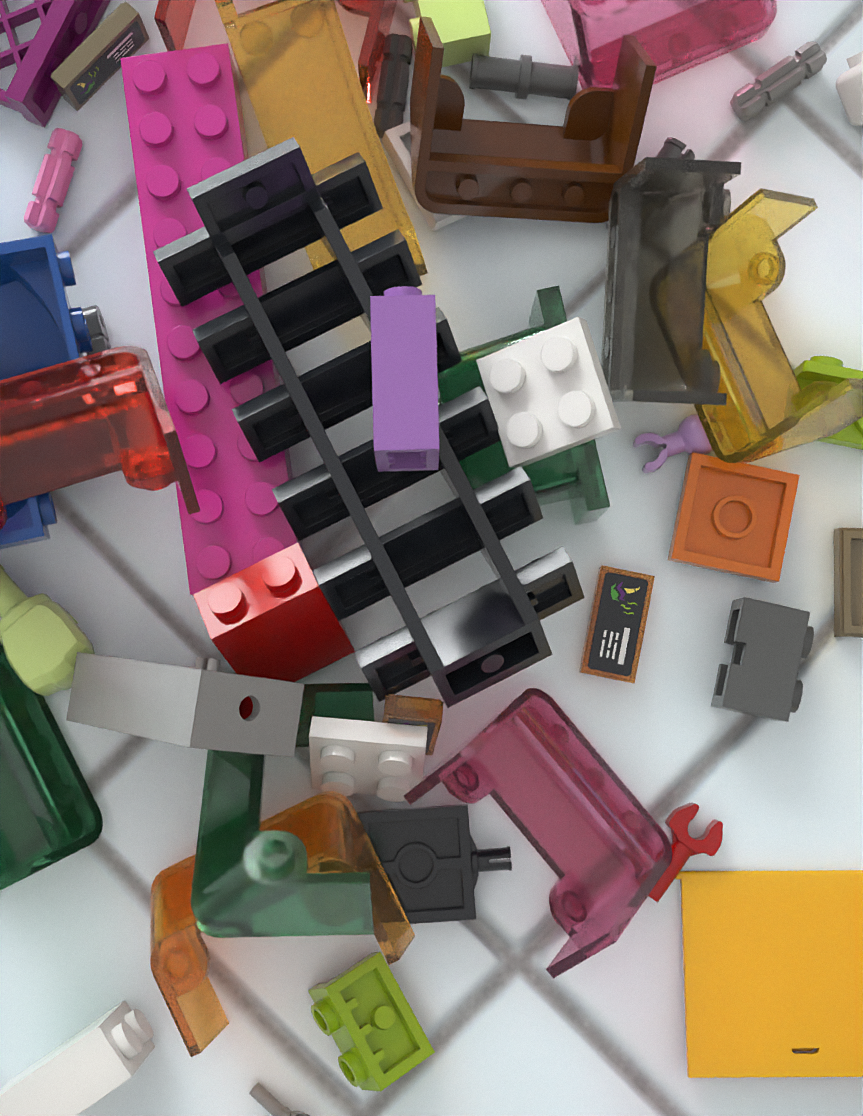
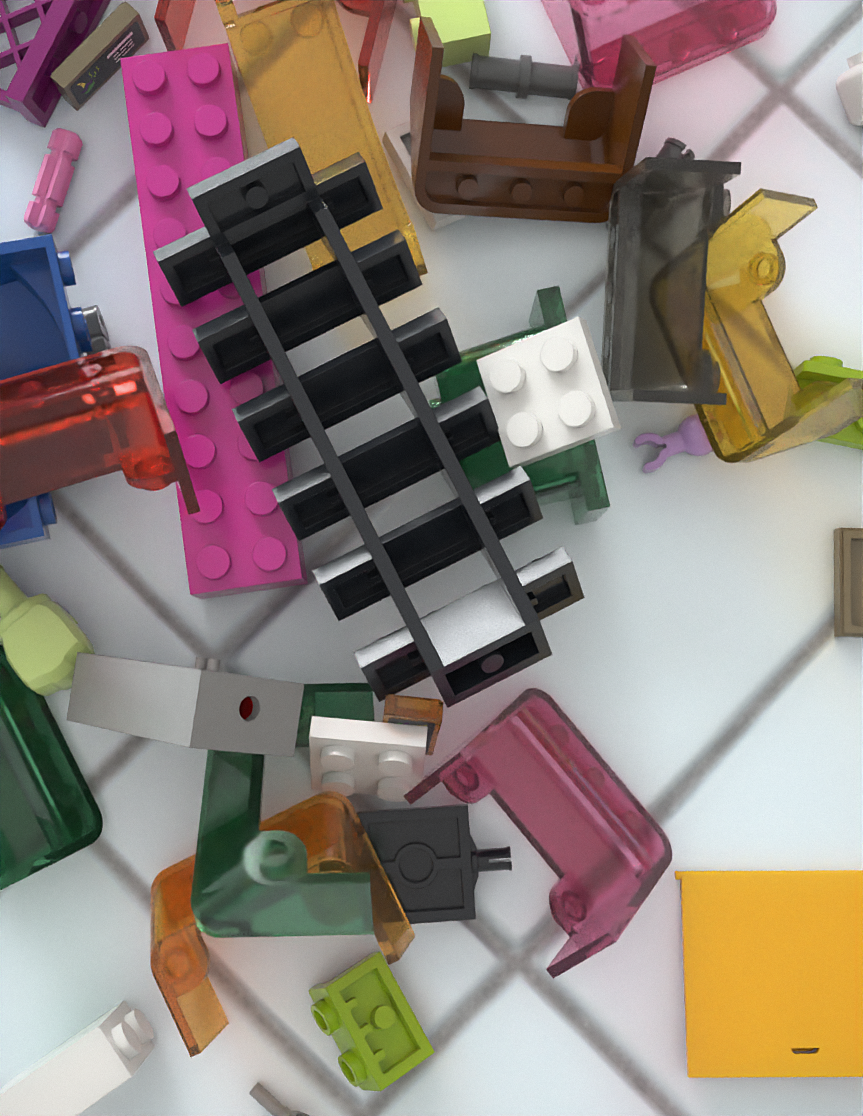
(274, 619): red brick -> none
(393, 82): dark grey axle -> none
(404, 380): medium lavender brick -> none
(616, 624): tile -> none
(685, 846): red bar -> none
(733, 517): orange plate -> none
(764, 660): dark grey brick -> none
(778, 81): light grey axle -> none

